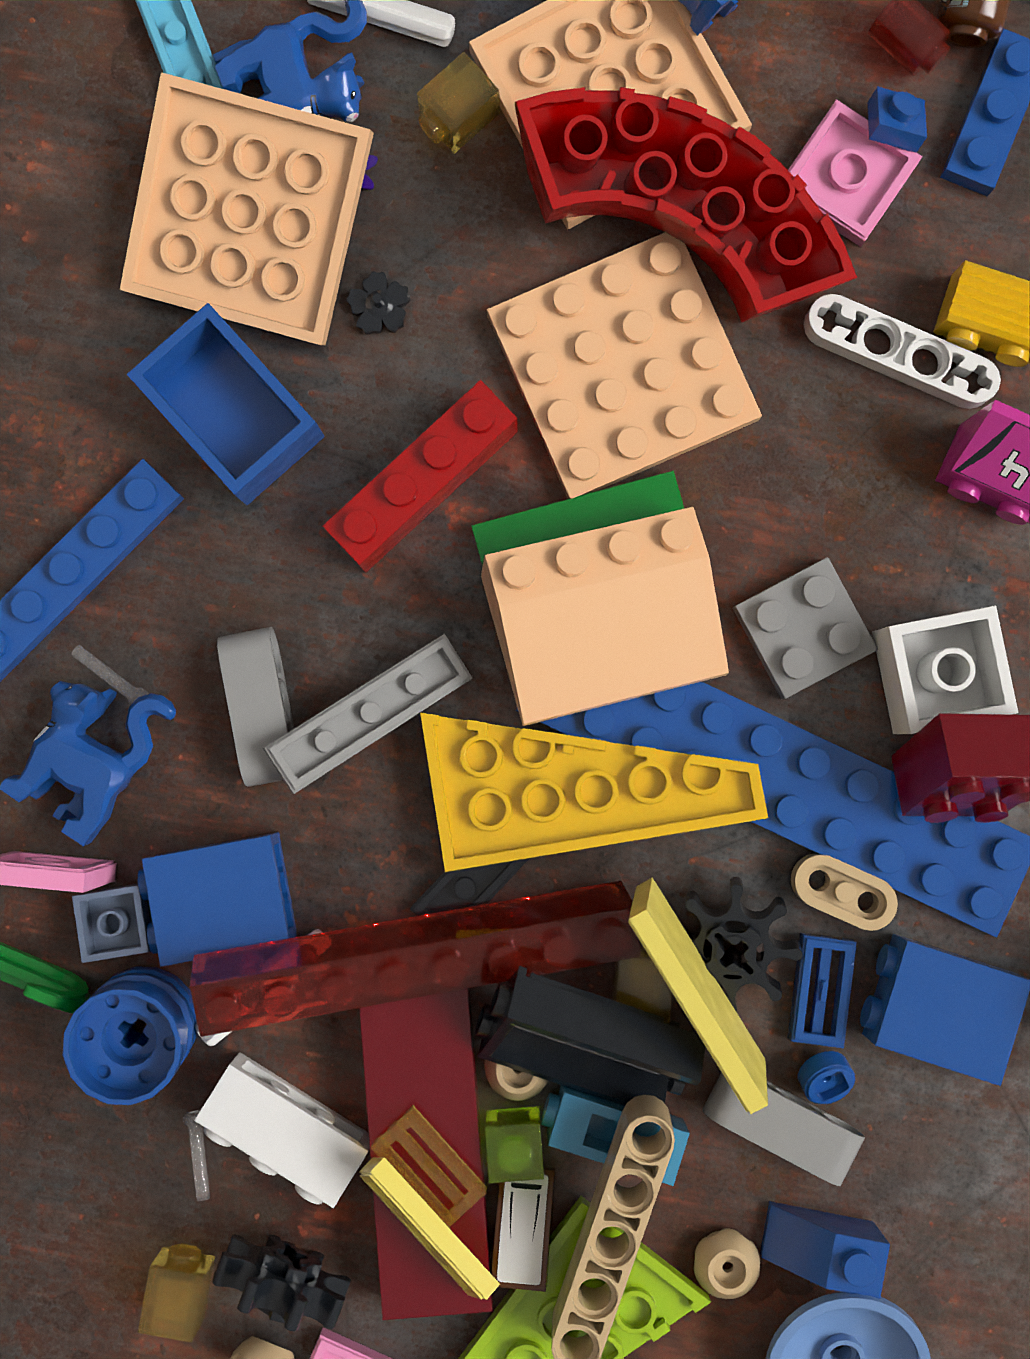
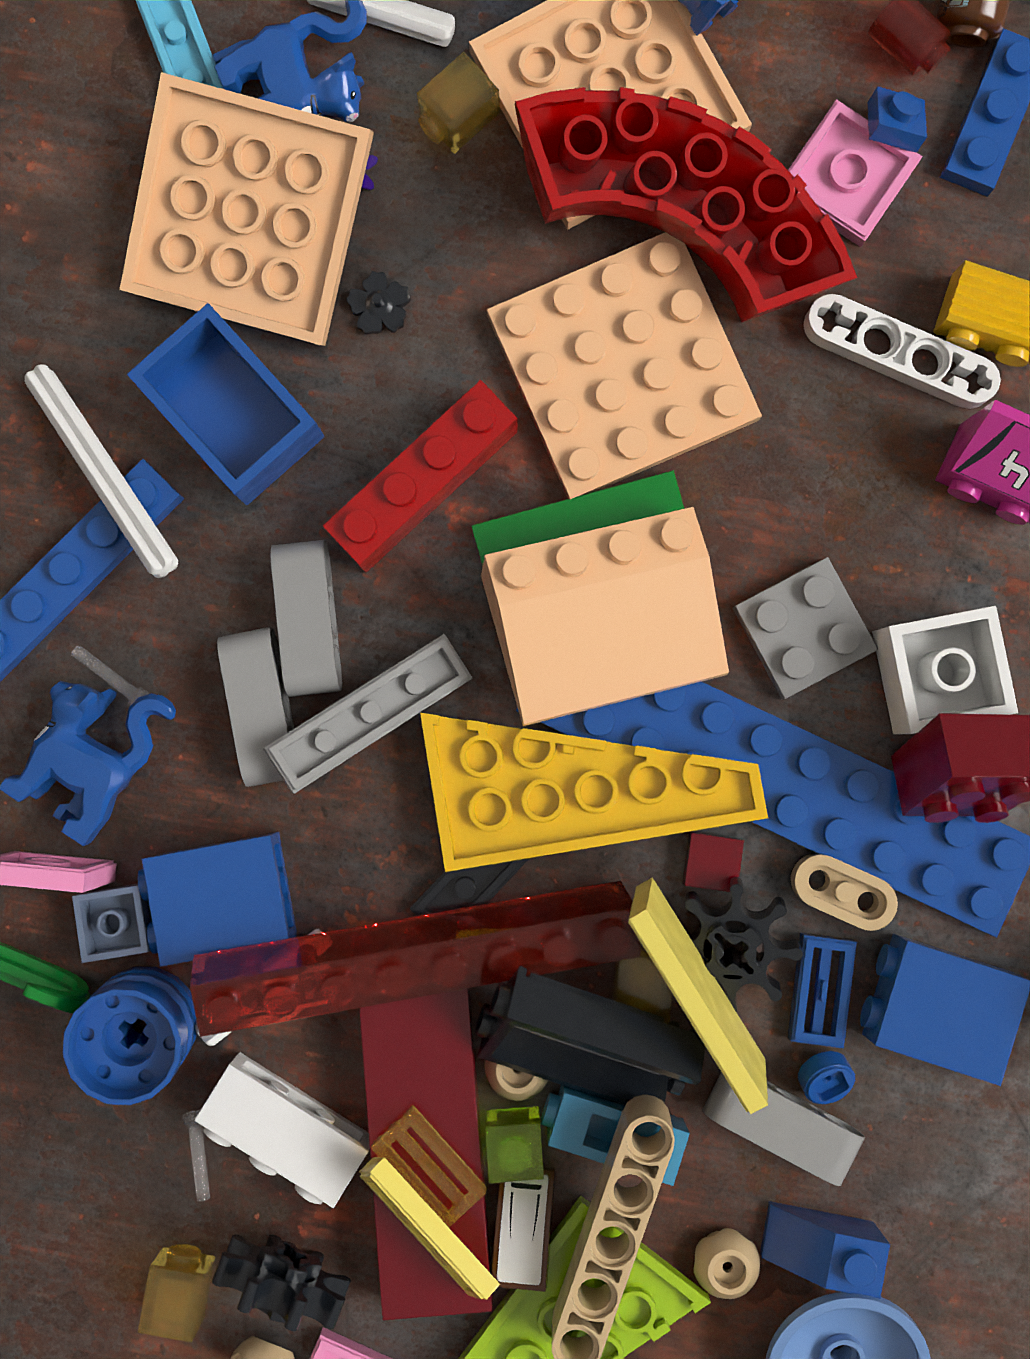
(101, 471): none -> white axle
(306, 618): none -> light grey beam
(712, 861): none -> dark red tile

